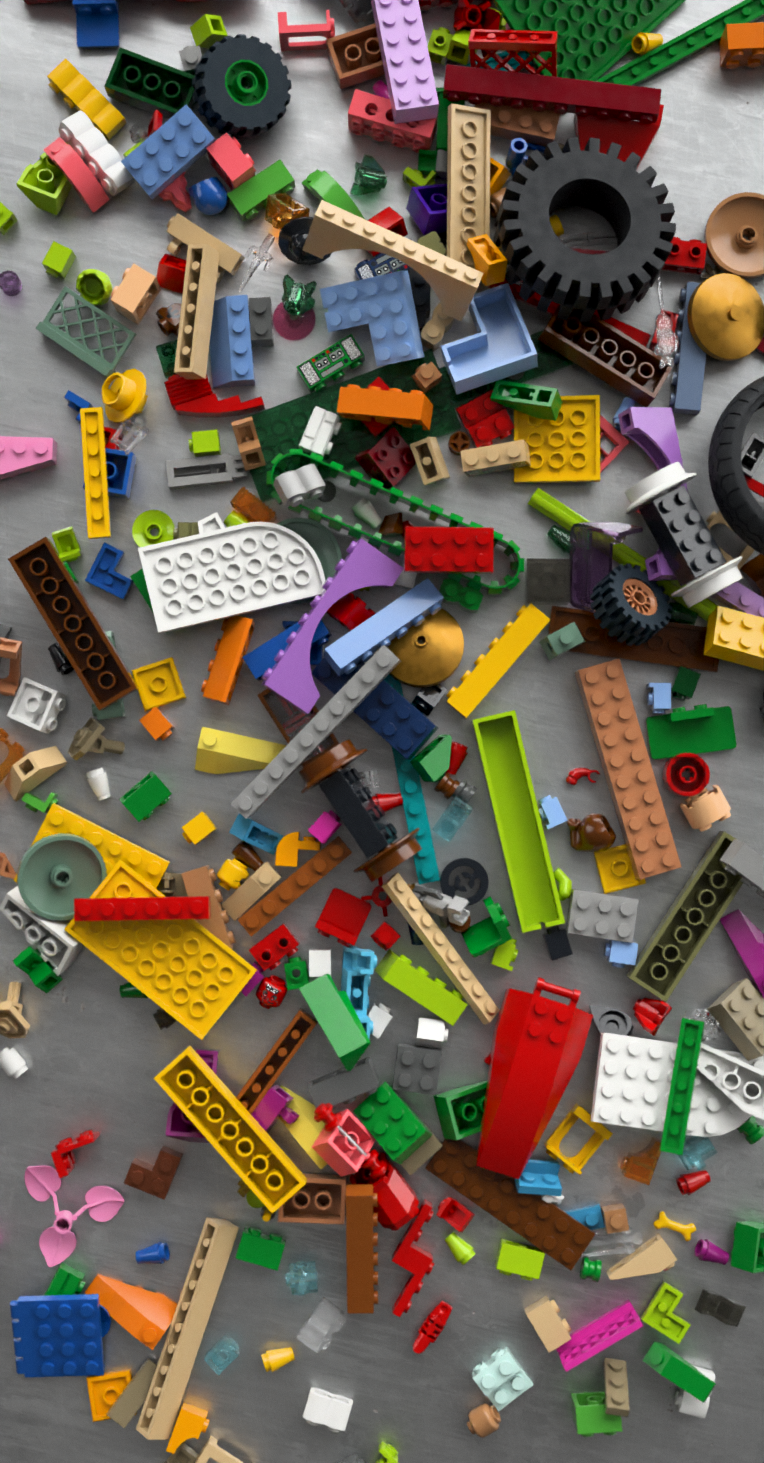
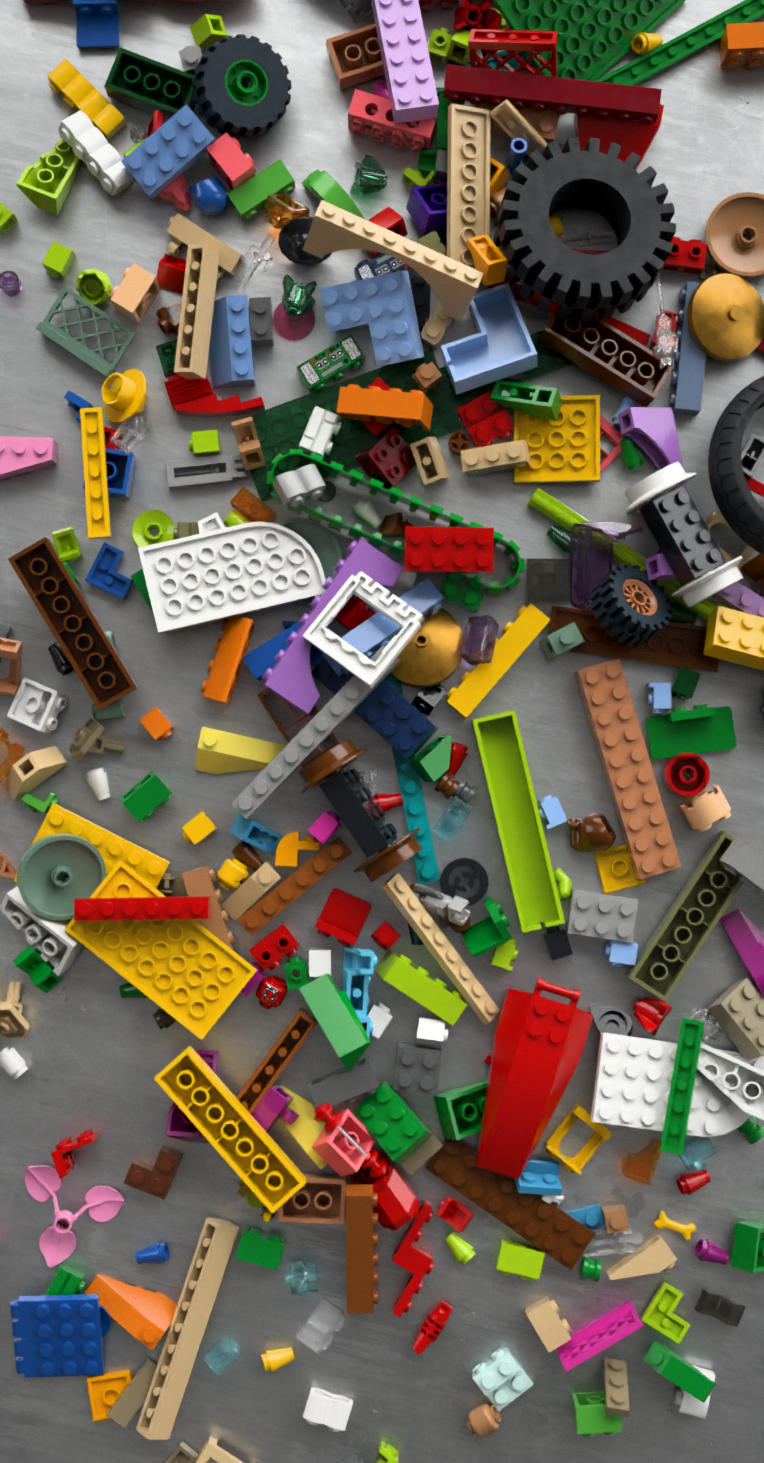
(77, 173): coral arch -> none
(158, 684): yellow tile -> none
(188, 1425): light orange arch -> none
(286, 31): coral panel -> none
(346, 654): none -> white hinge
(381, 903): red brick -> none
(479, 640): none -> clear purple brick
(517, 126): none -> tan tile
(577, 773): red arm -> none
(631, 455): none -> green cone

